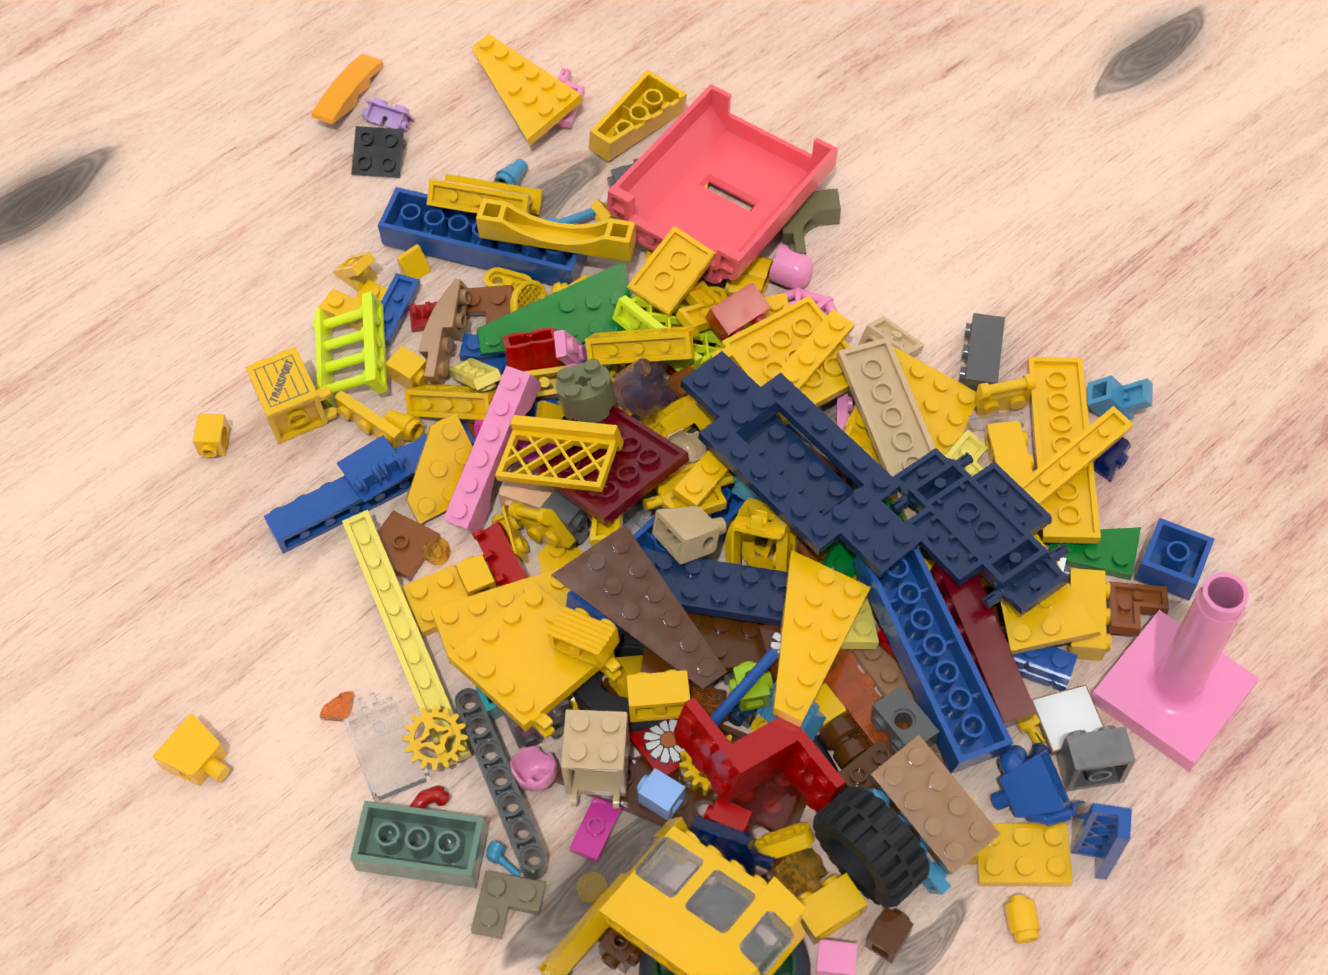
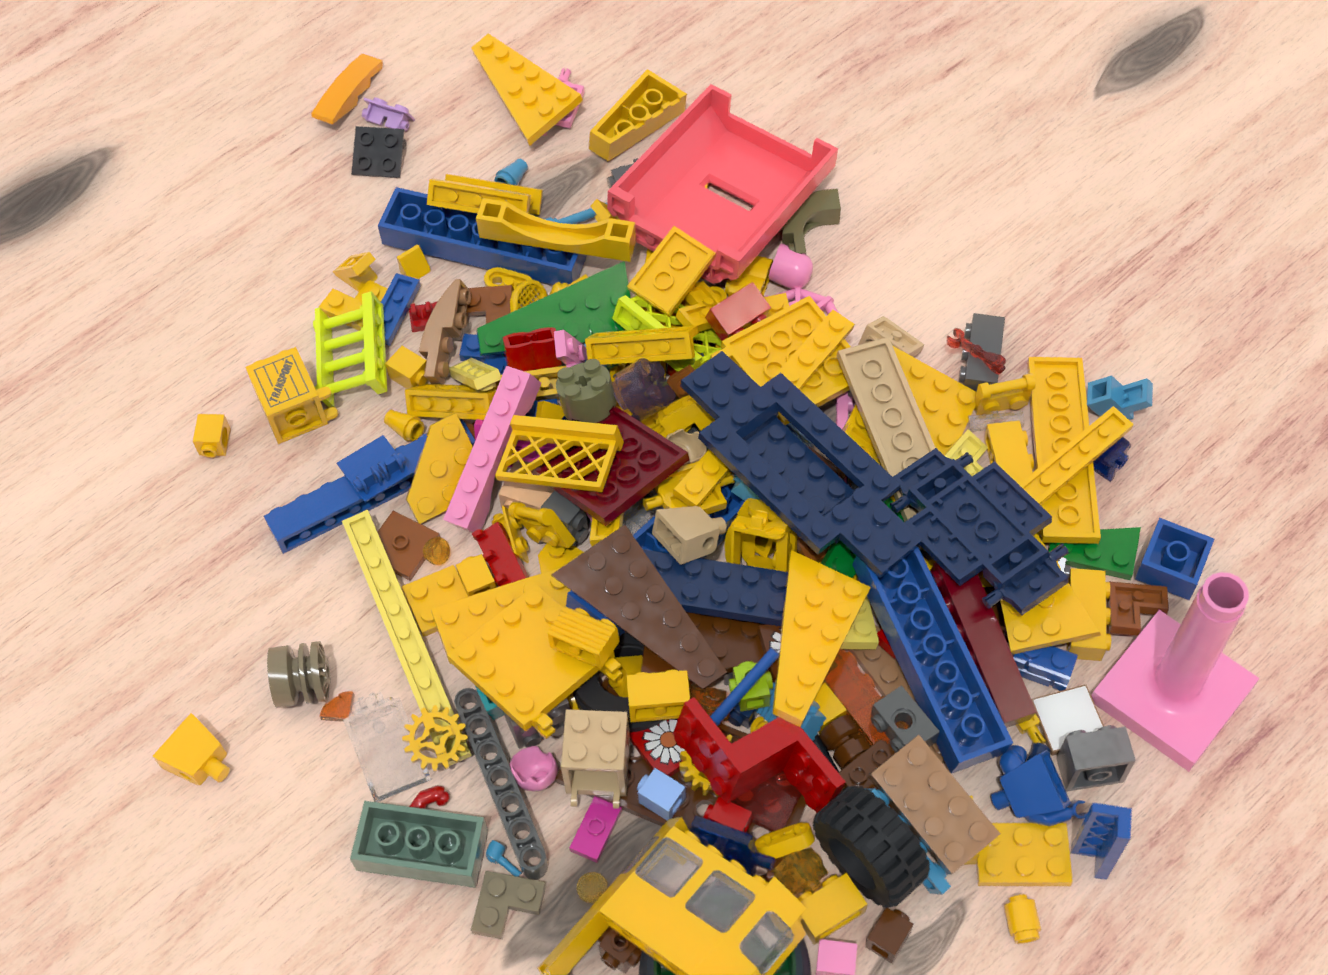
(292, 674): none -> dark tan wheel
(367, 420): yellow plate -> none
(992, 360): none -> clear red piece

